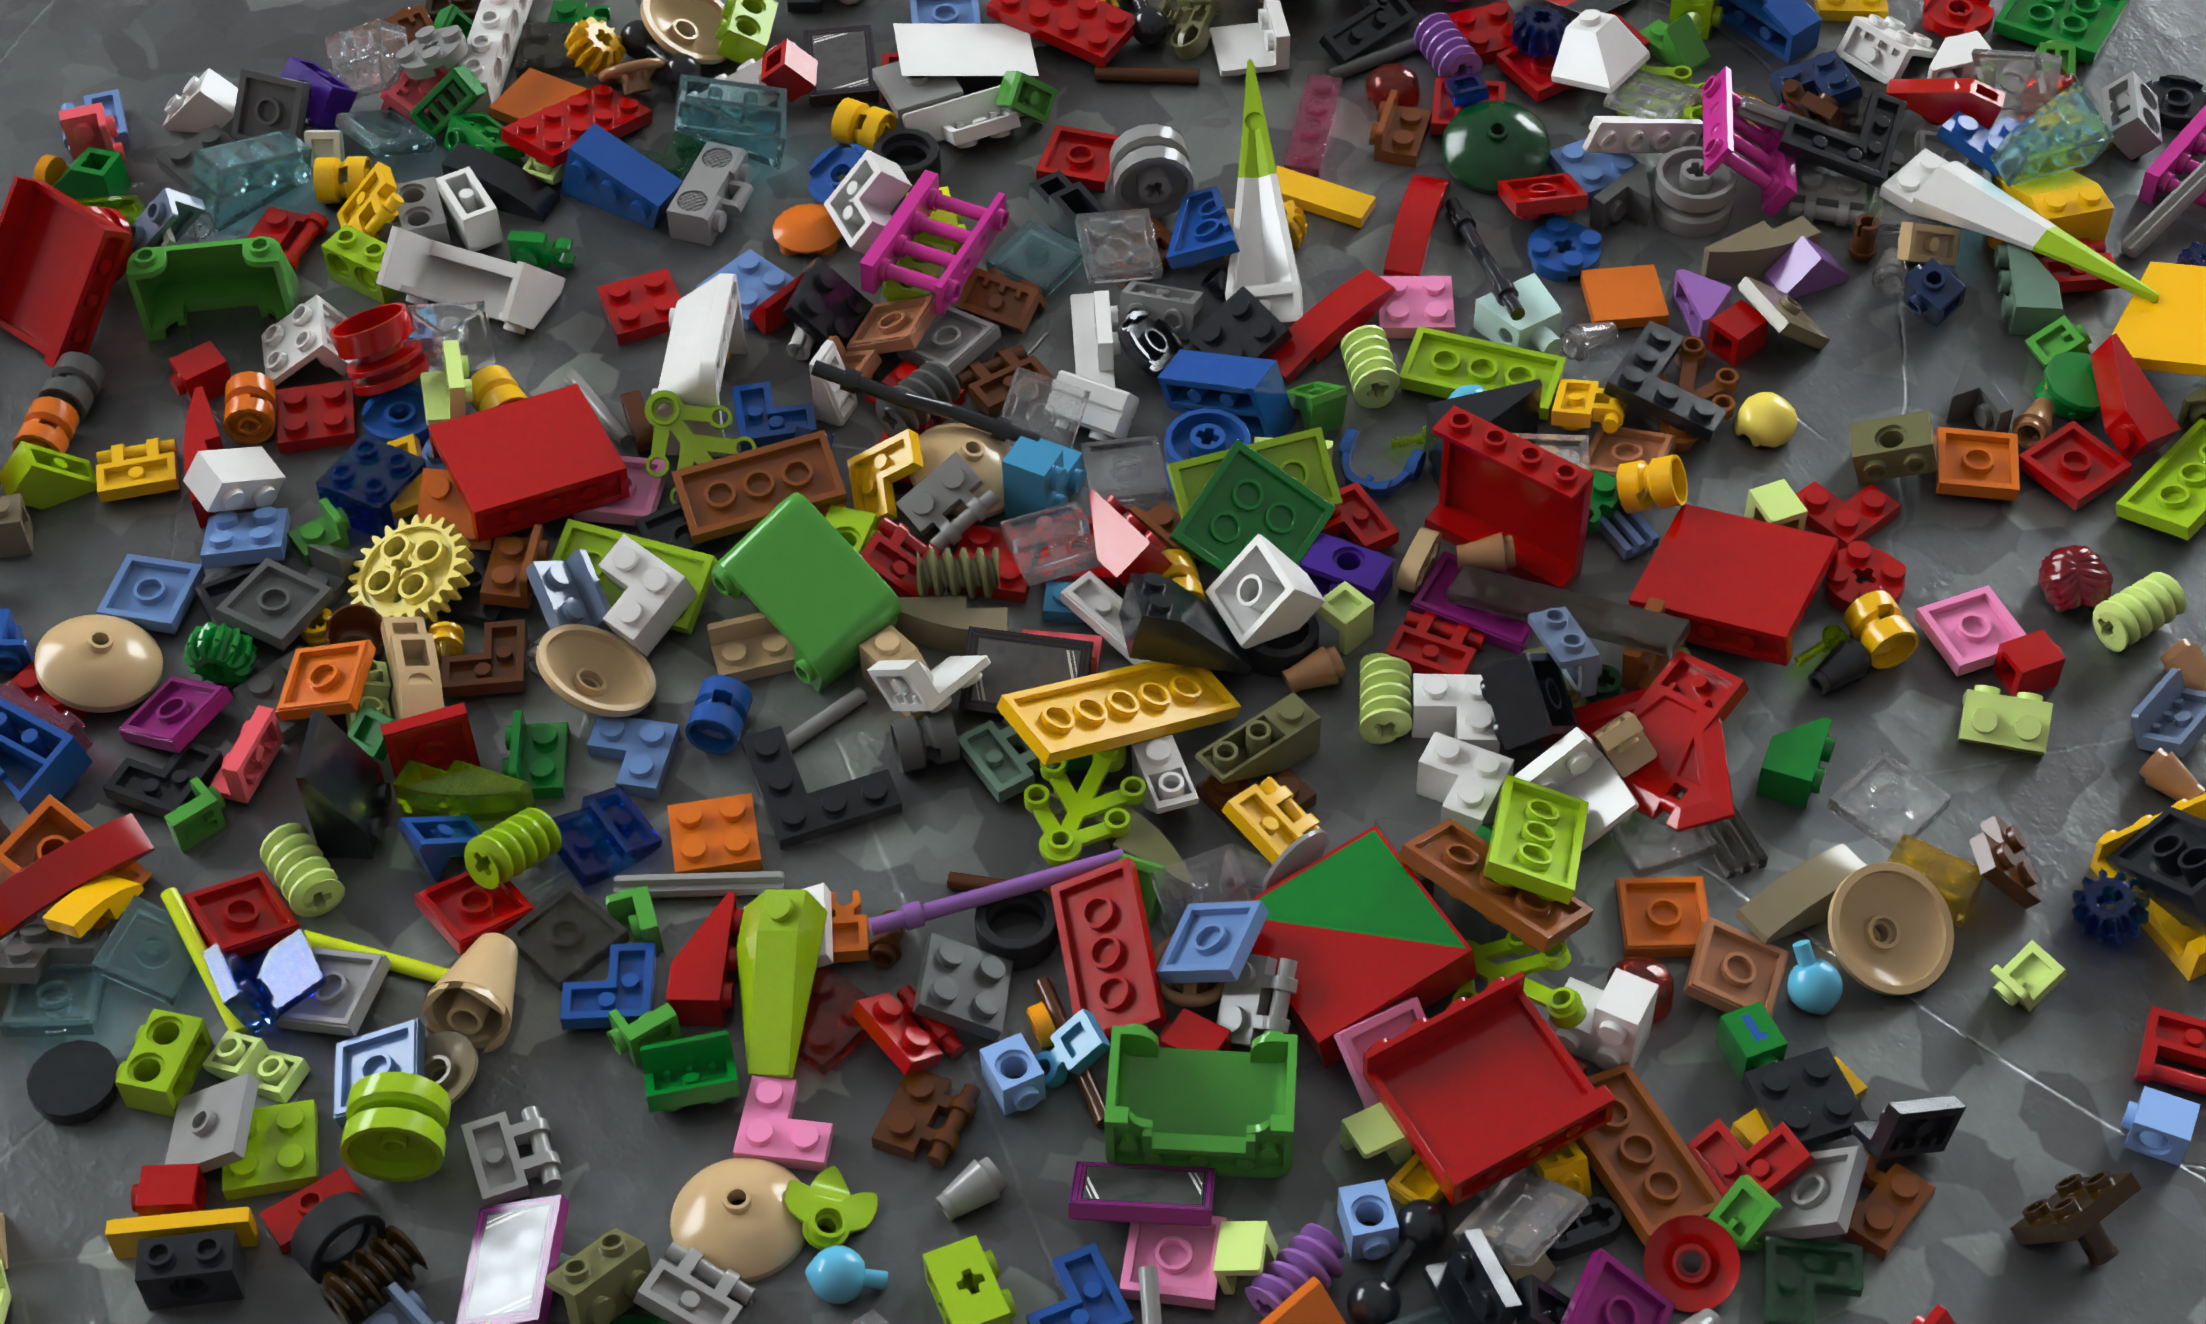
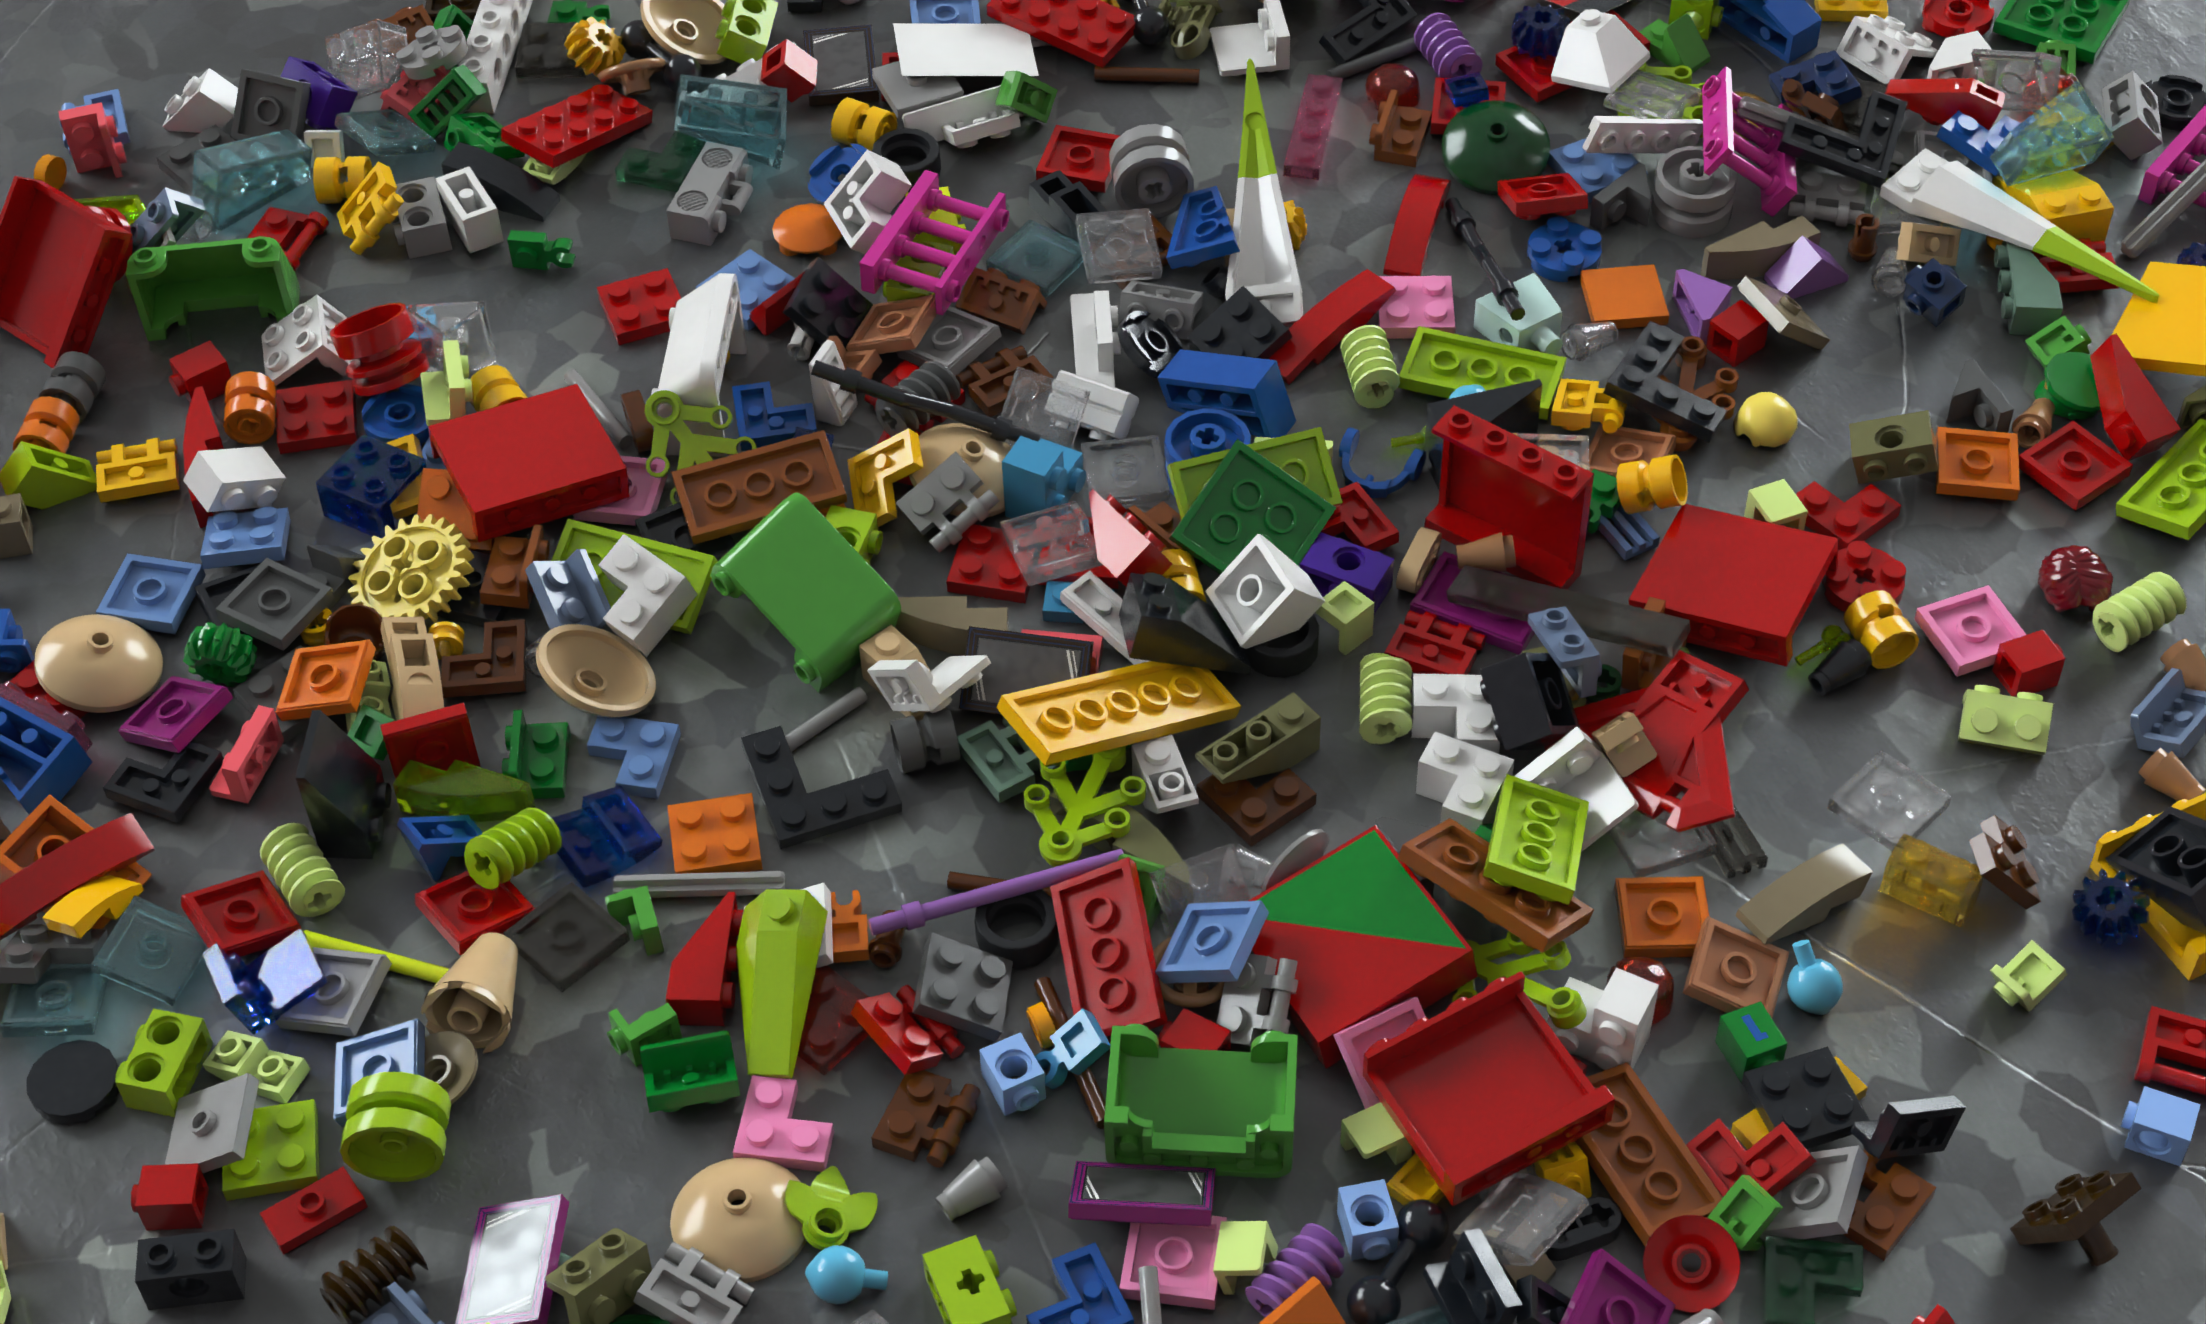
(94, 175): green slope -> none
(125, 1232): yellow tile -> none
(195, 947): neon yellow bar -> none
(197, 818): bright green bracket -> none
(324, 530): bright green bracket -> none
(325, 1224): black tyre -> none
(356, 261): lime brick -> none
(449, 274): white windscreen -> none
(496, 1160): light grey plate -> none
(531, 94): orange tile -> none
(618, 178): blue wedge -> none
(628, 989): blue plate -> none
(719, 714): blue wheel -> none
(749, 648): tan bracket -> none
(894, 563): red plate -> none
(958, 572): olive piece -> none
(1269, 817): yellow plate -> none
(1316, 670): medium nougat cone -> none
(1320, 405): bright green slope -> none
(1325, 197): yellow tile -> none
(1486, 28): red plate -> none
(1793, 763): green slope -> none
(1911, 923): tan dish -> none

